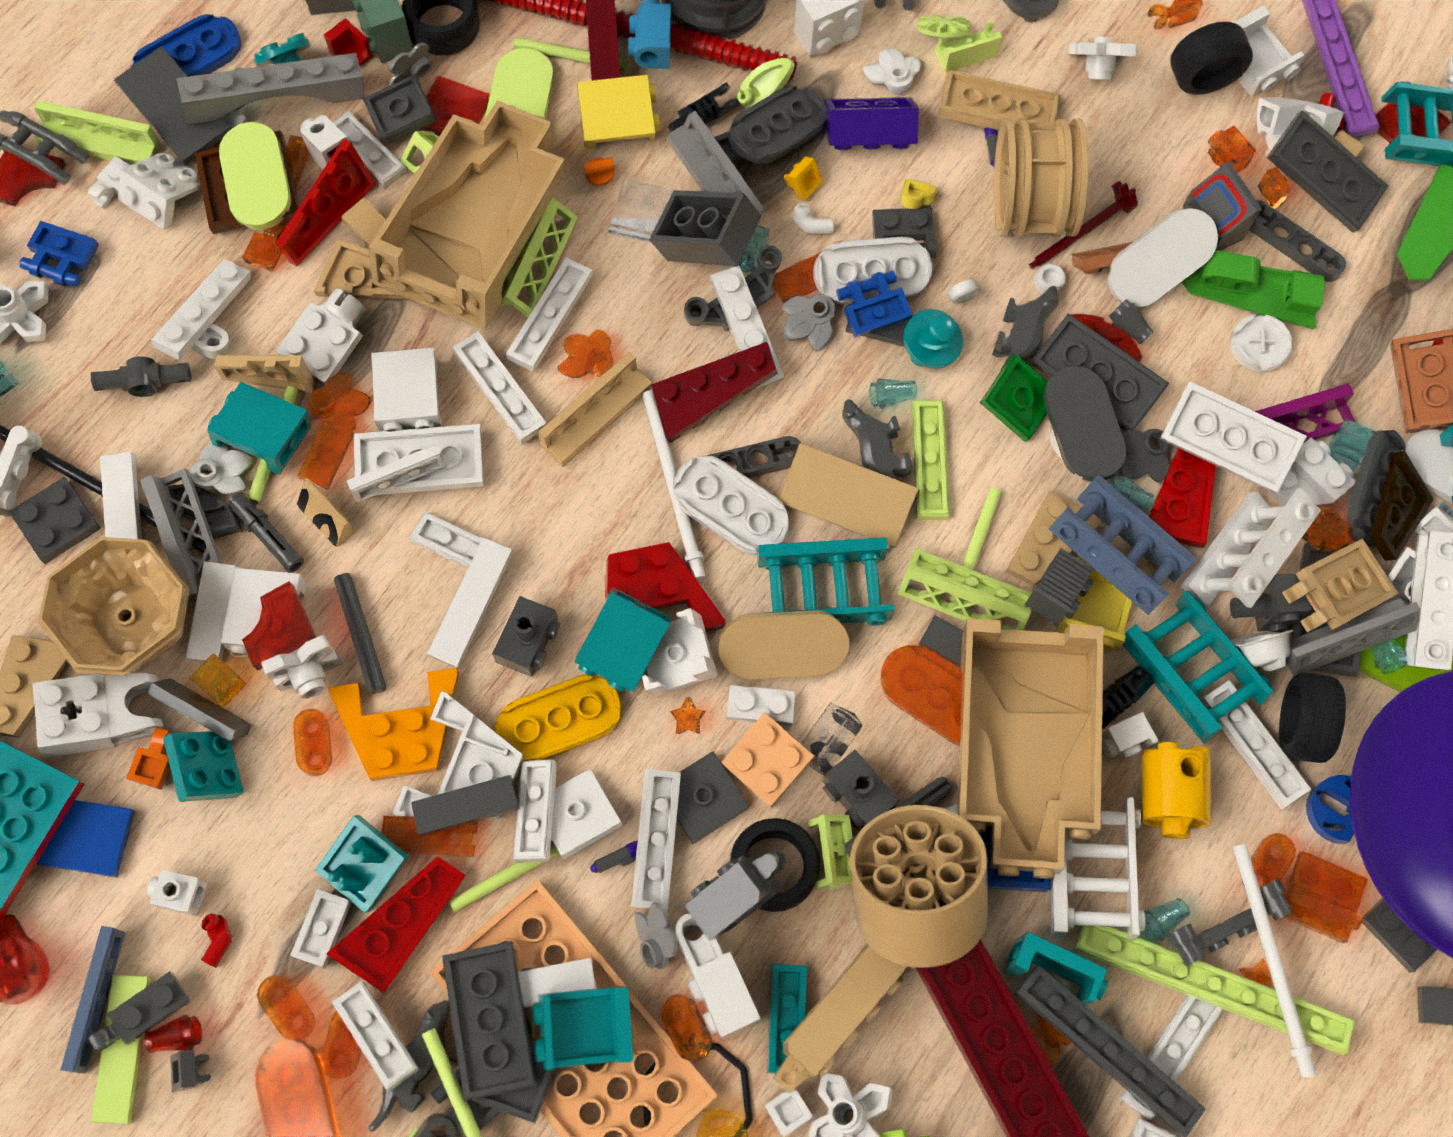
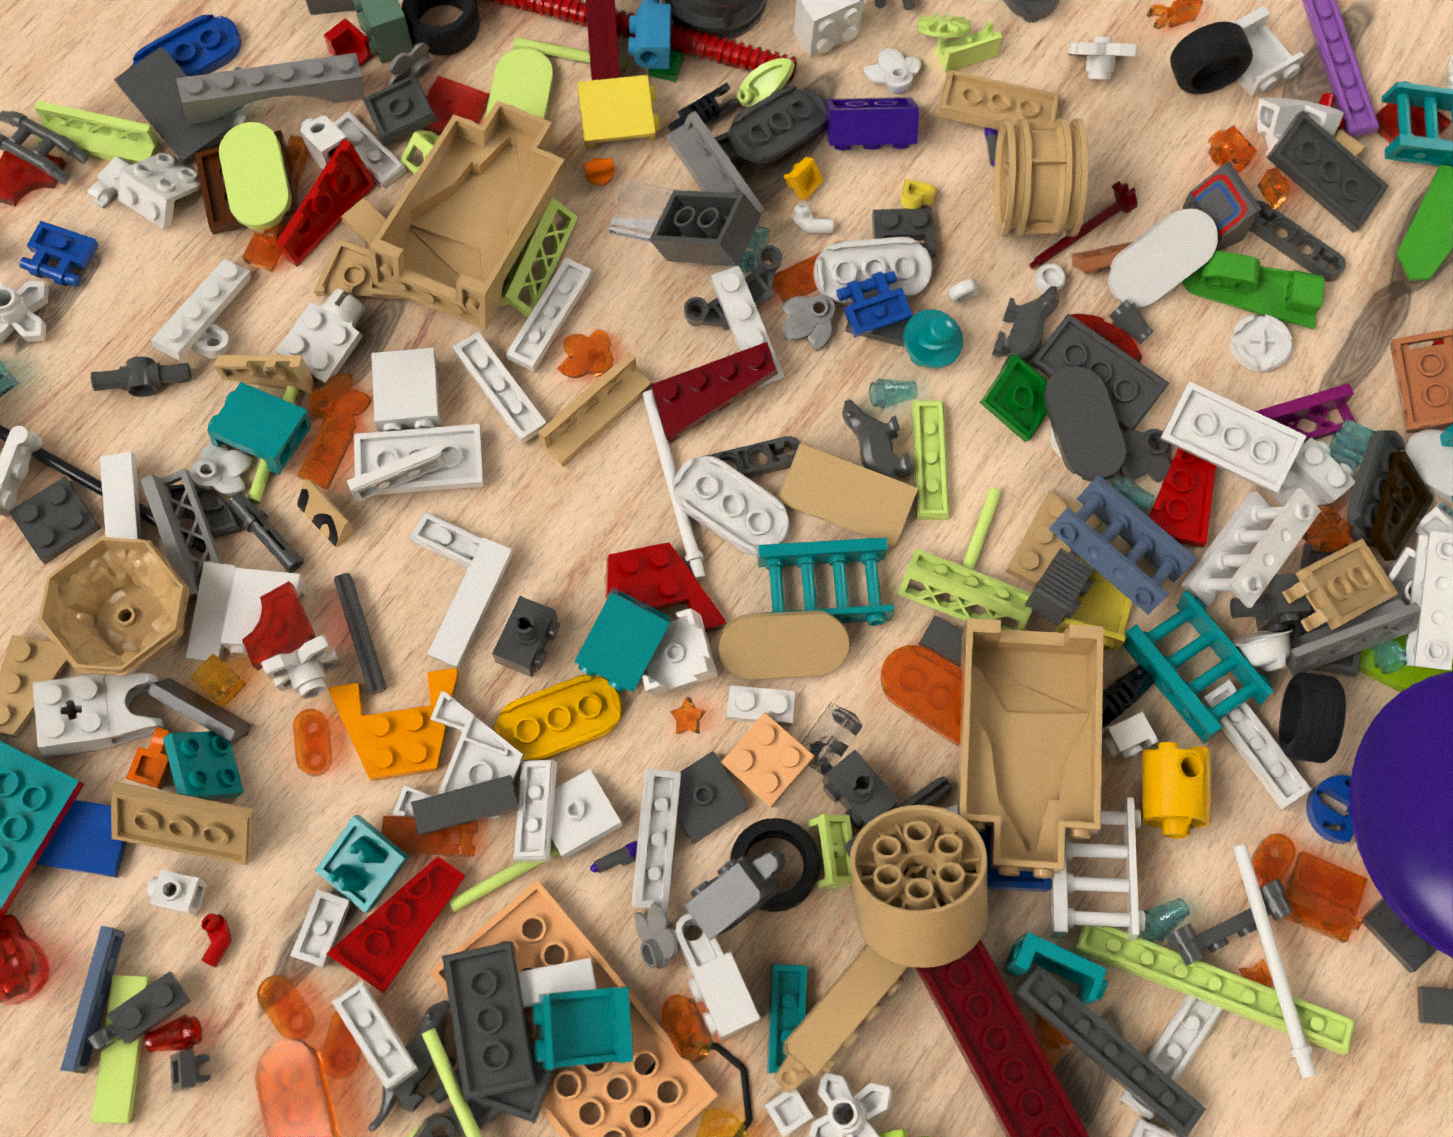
(181, 823): none -> tan tile
(285, 53): teal plate -> none
(671, 74): none -> green tile

